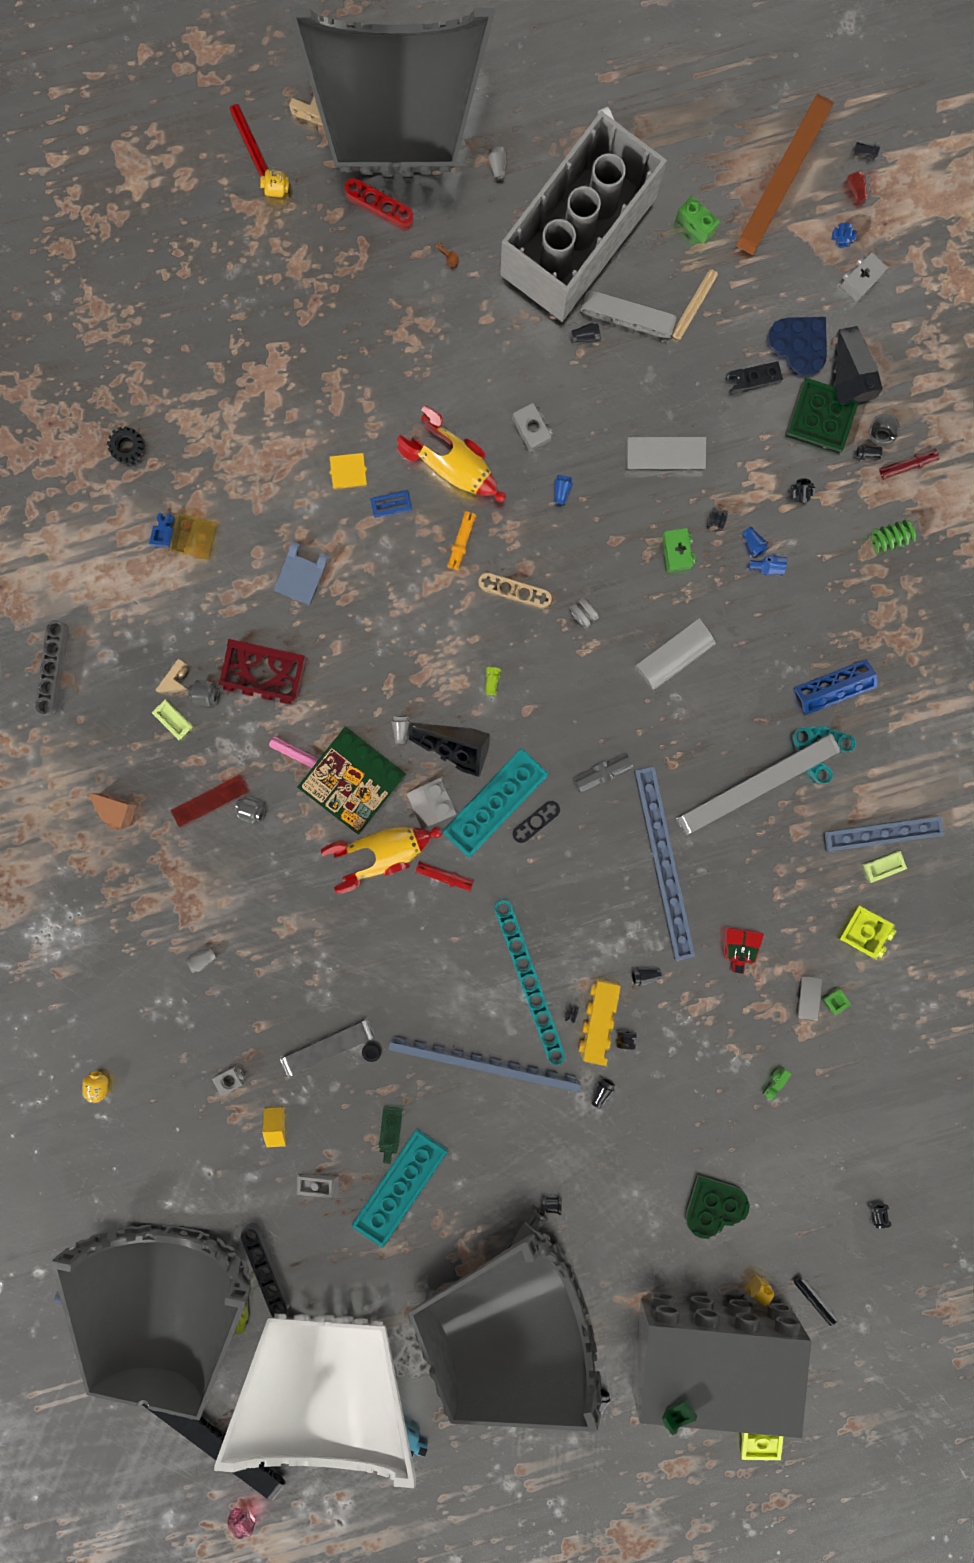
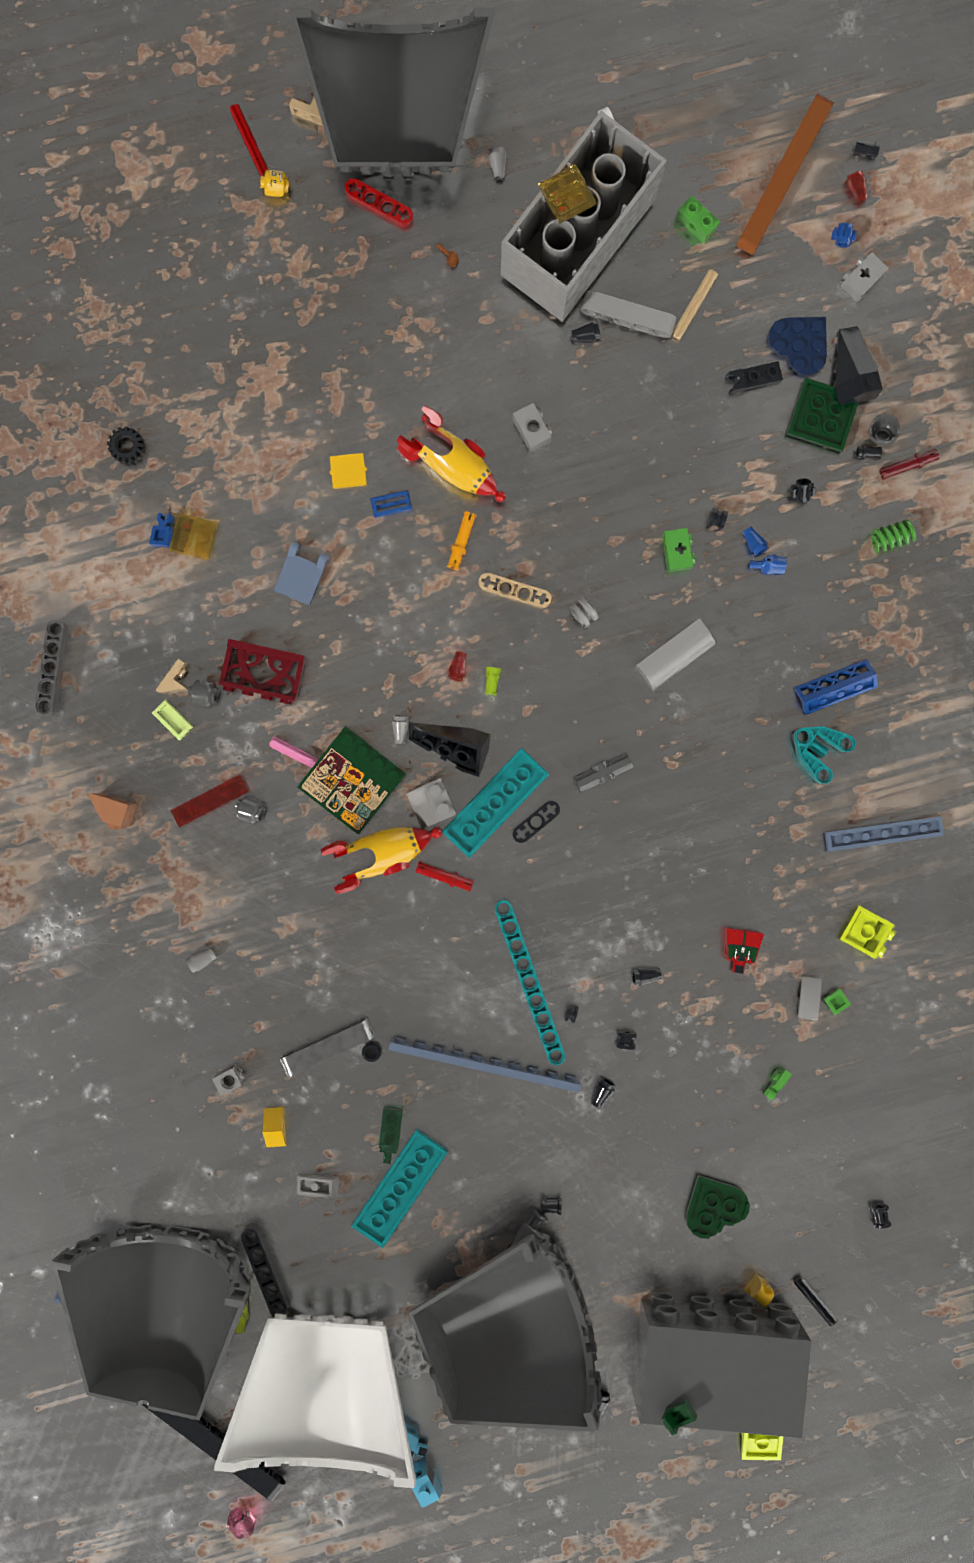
(95, 1087): yellow head -> none
(427, 1485): none -> medium azure torso
(457, 668): none -> clear red cone
(562, 488): blue cone -> none
(567, 194): none -> clear yellow slope
(599, 1021): yellow wedge -> none
(665, 863): sand blue plate -> none
(666, 452): light grey brick -> none
(759, 783): light grey beam -> none
(885, 866): yellowish green tile -> none

